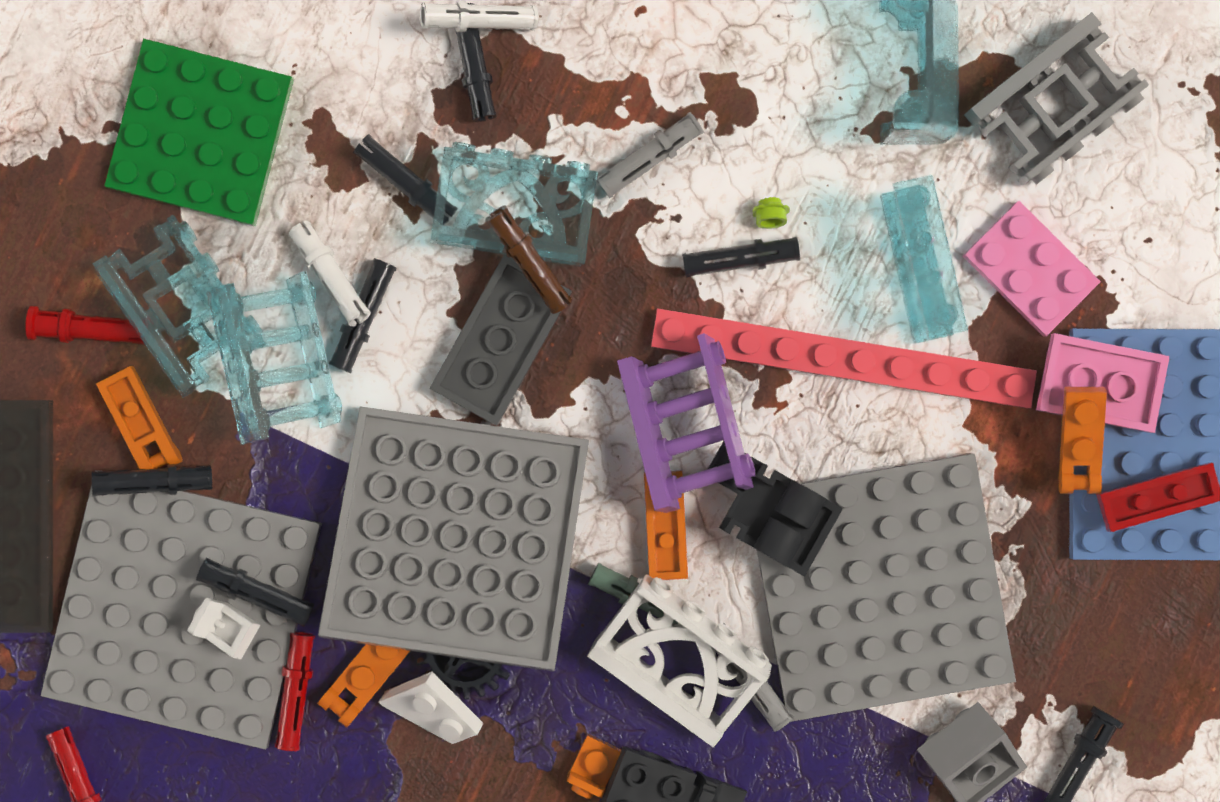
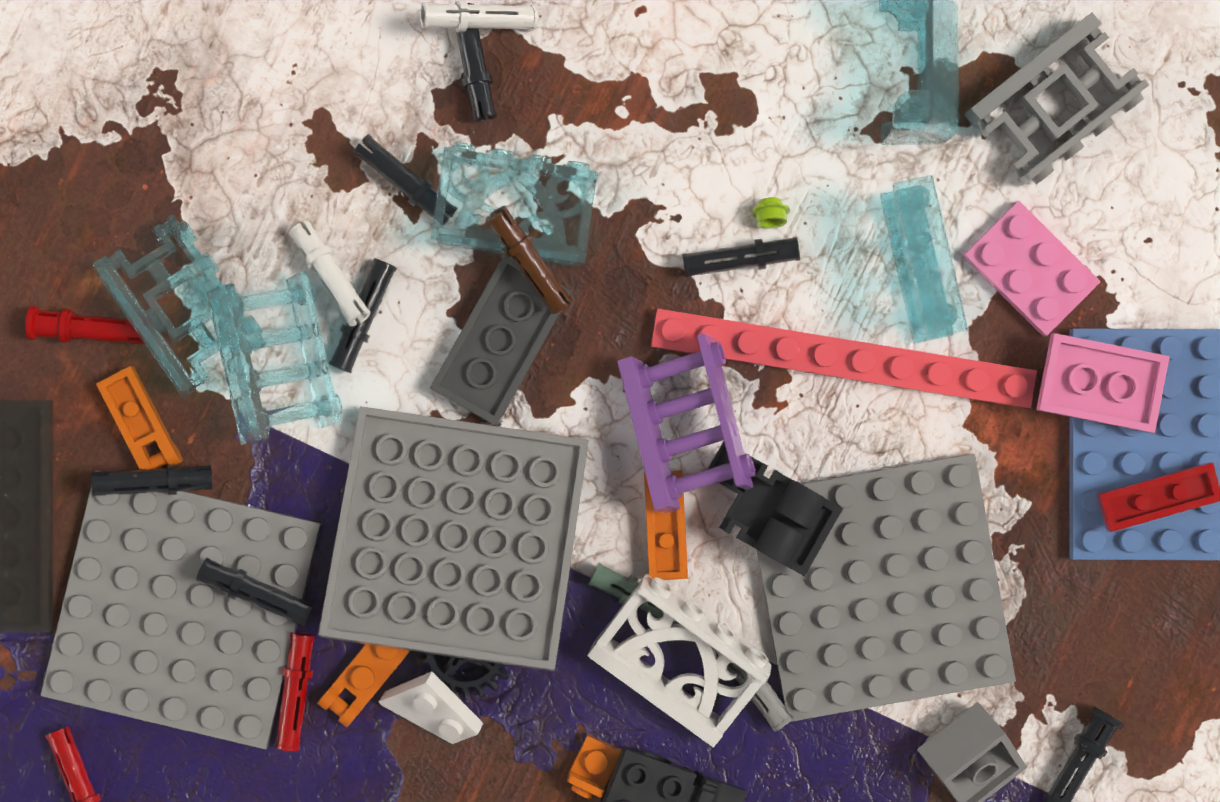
(199, 132): green plate -> none
(224, 627): white bracket -> none
(642, 160): light grey pin -> none
(1082, 439): orange plate -> none

